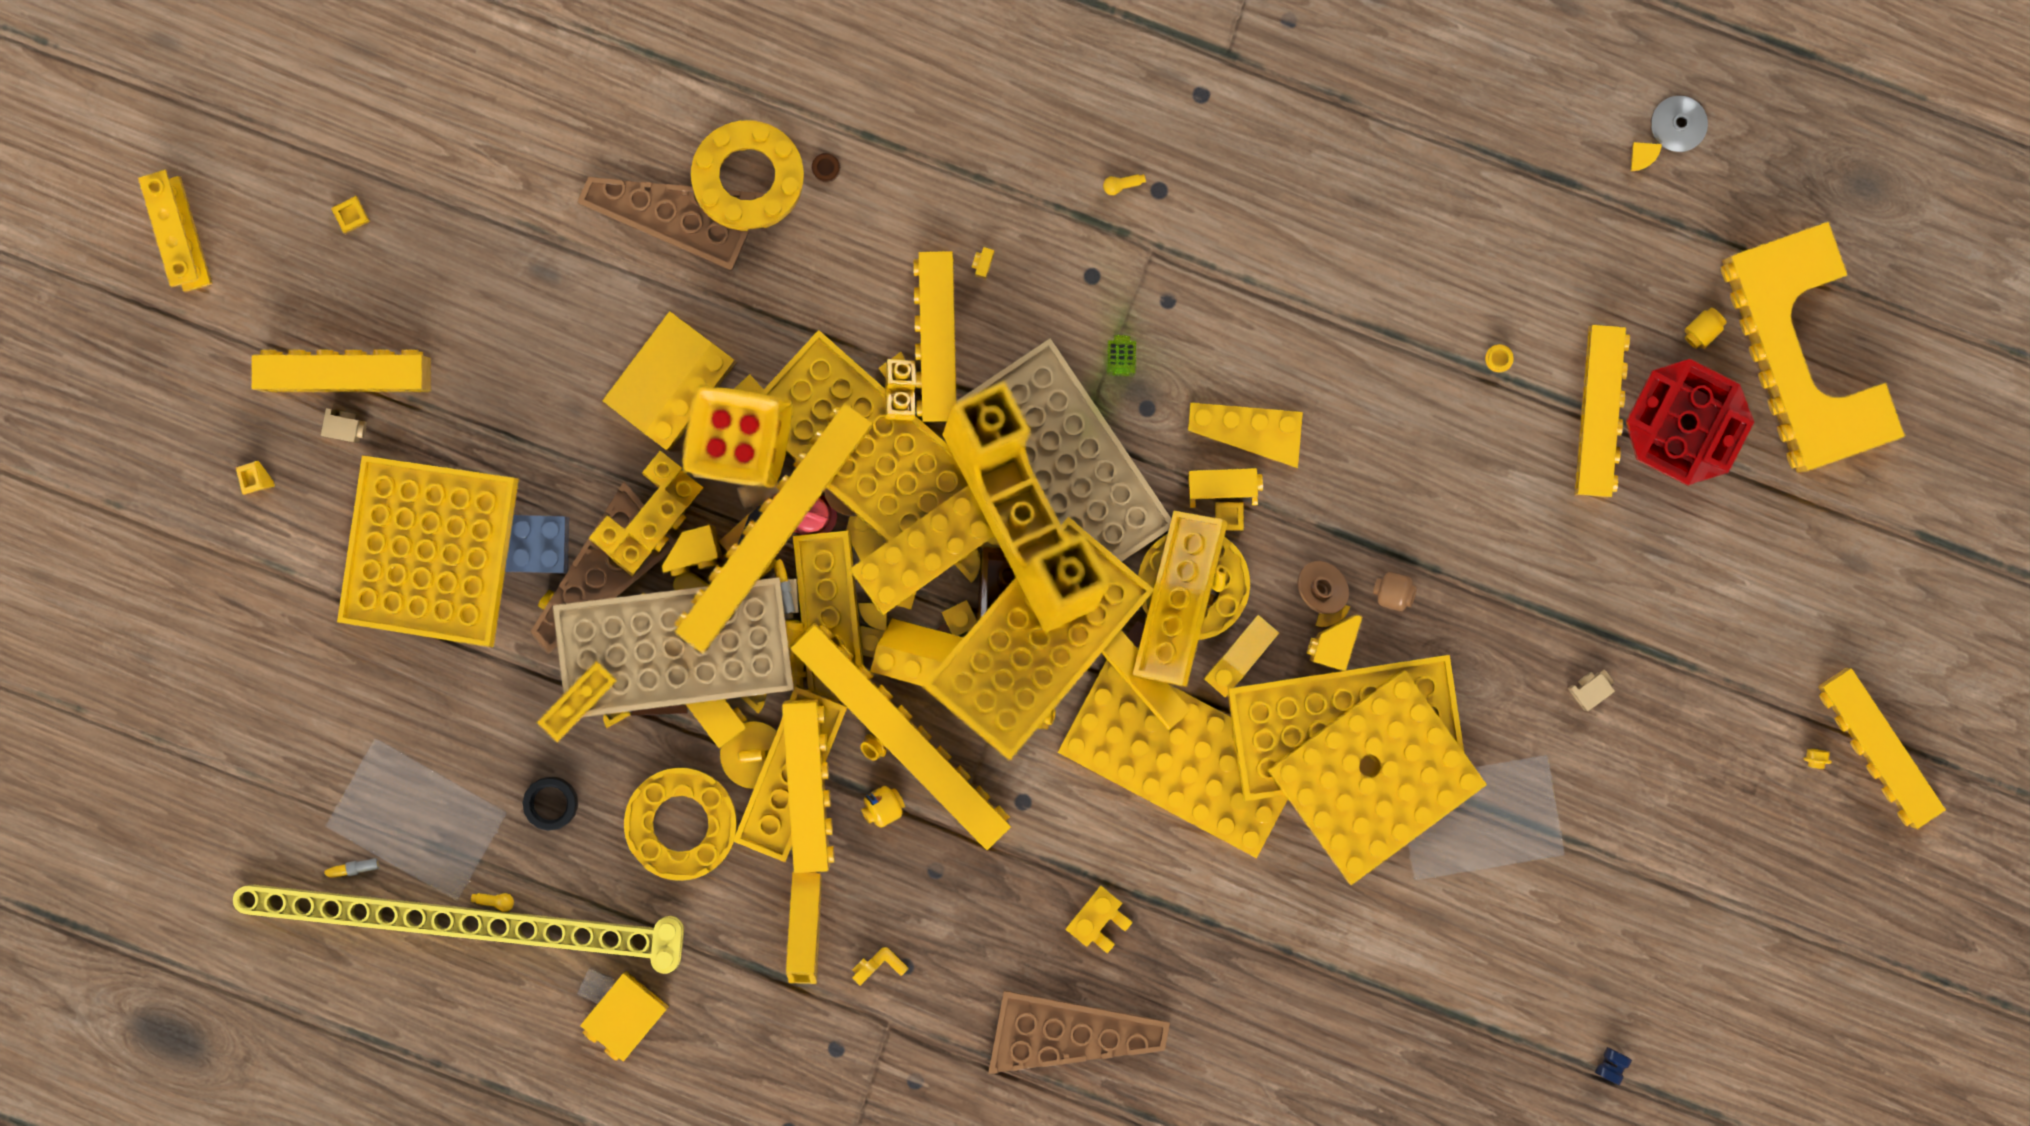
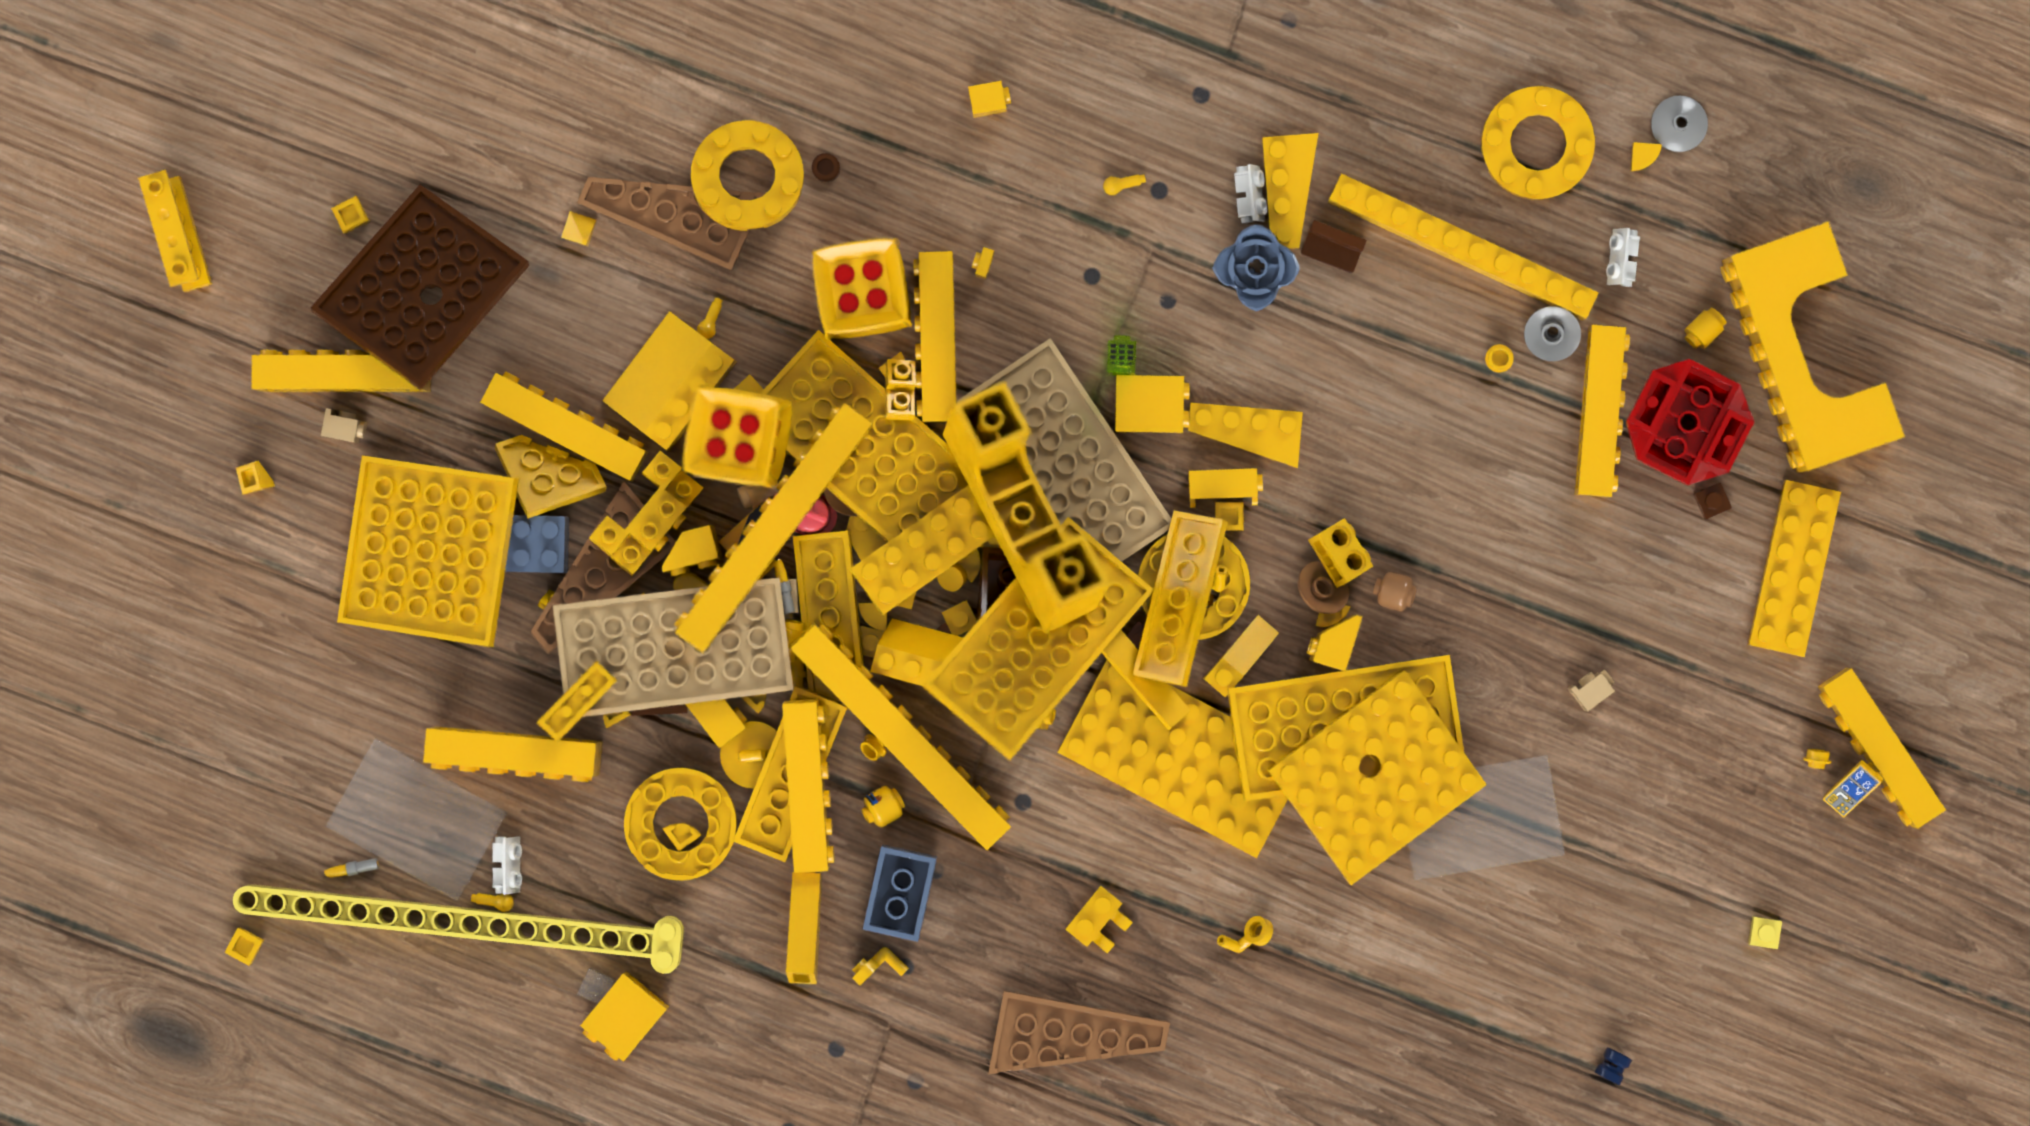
(244, 946): none -> yellow plate
(420, 248): none -> reddish brown plate
(508, 878): none -> white hinge
(512, 751): none -> yellow brick
(529, 797): black tyre -> none
(547, 475): none -> yellow plate
(564, 426): none -> yellow brick
(579, 228): none -> yellow slope
(681, 834): none -> yellow tile
(707, 326): none -> yellow piece
(861, 288): none -> yellow piece
(900, 893): none -> sand blue brick
(953, 578): none -> yellow tile
(989, 98): none -> yellow brick
(1151, 404): none -> yellow panel
(1251, 181): none -> white hinge
(1256, 288): none -> sand blue brick
(1256, 932): none -> yellow plate
(1287, 181): none -> yellow wing
(1333, 246): none -> reddish brown panel
(1335, 556): none -> yellow brick
(1462, 247): none -> yellow brick
(1529, 182): none -> yellow plate
(1549, 346): none -> light grey dish
(1622, 244): none -> white hinge
(1712, 500): none -> reddish brown plate
(1765, 932): none -> light yellow plate
(1794, 568): none -> yellow plate
(1852, 788): none -> tile

